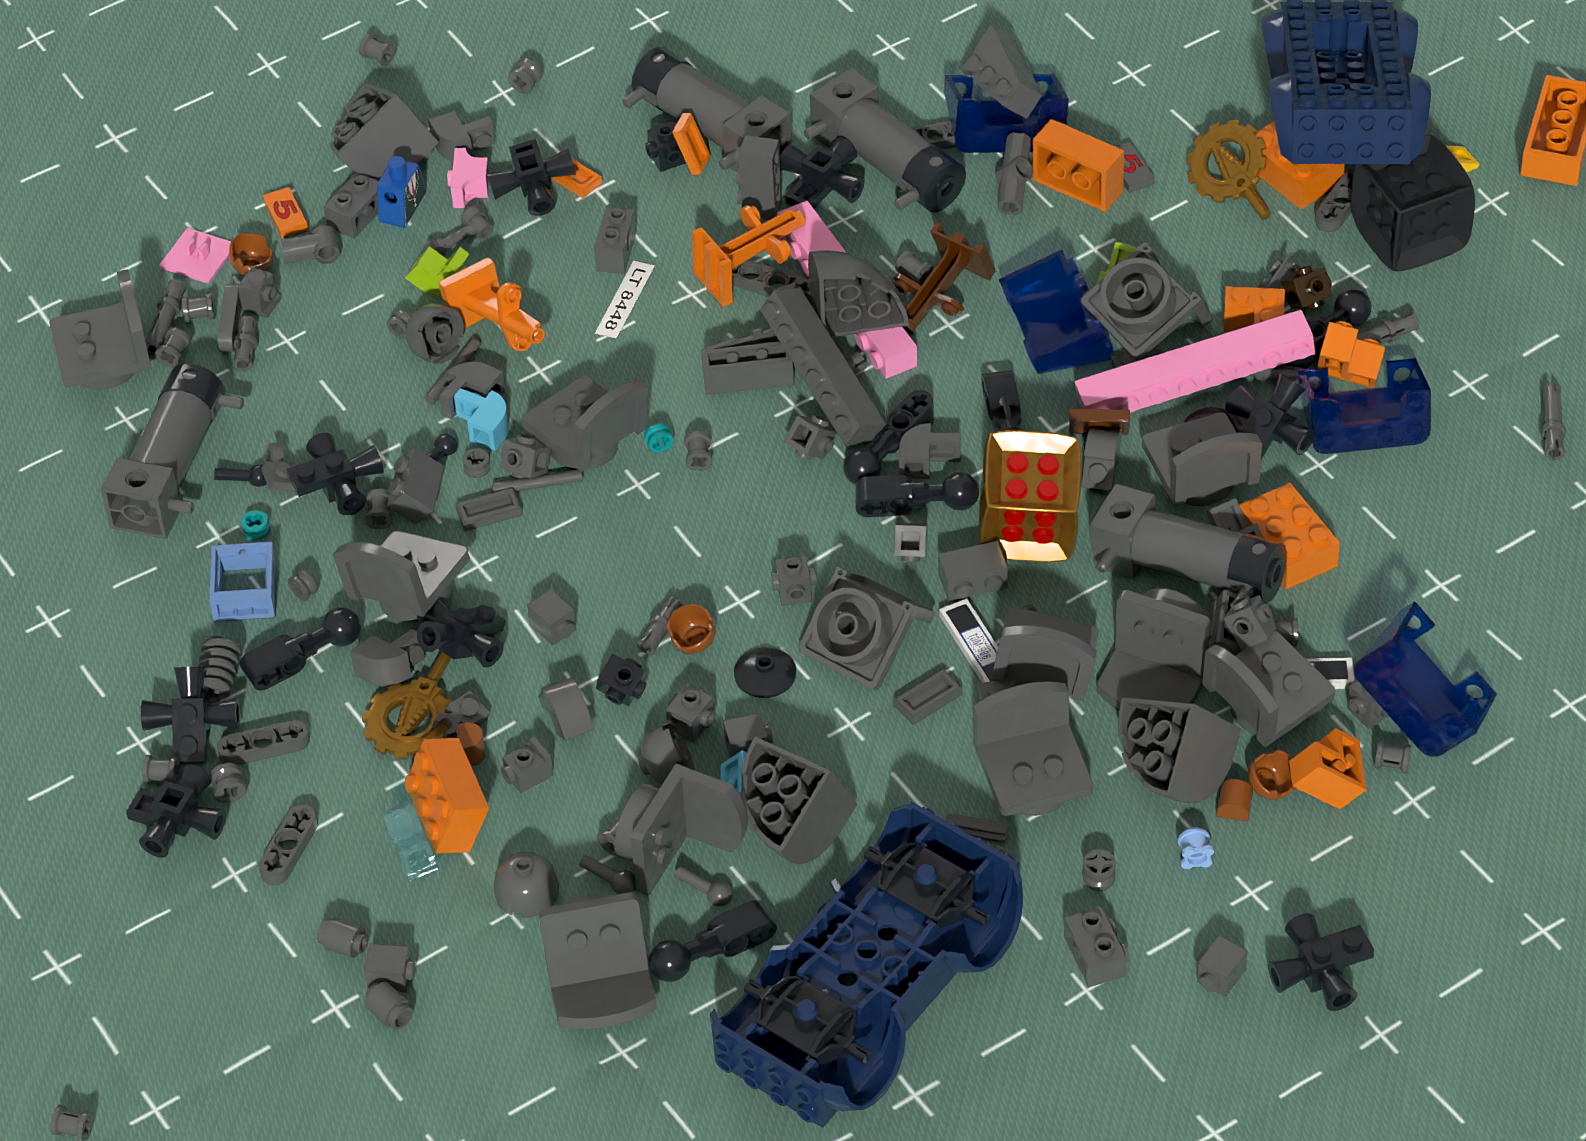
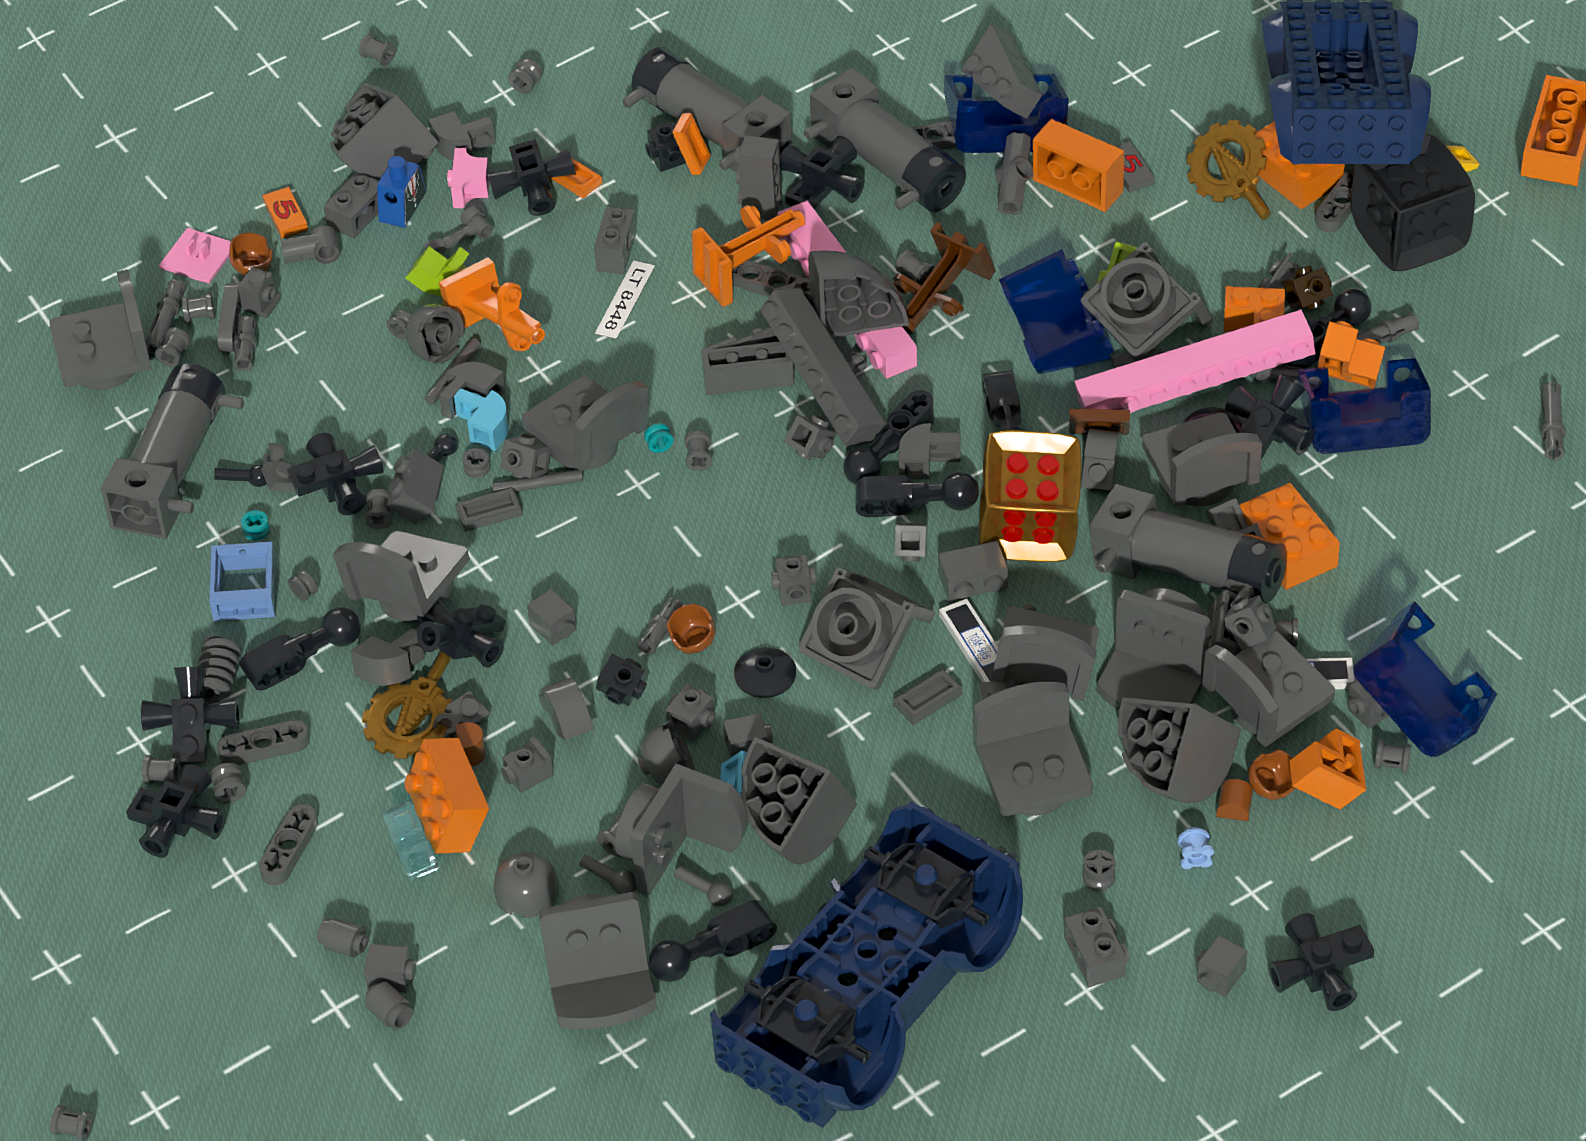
(980, 827): dark grey axle -> none

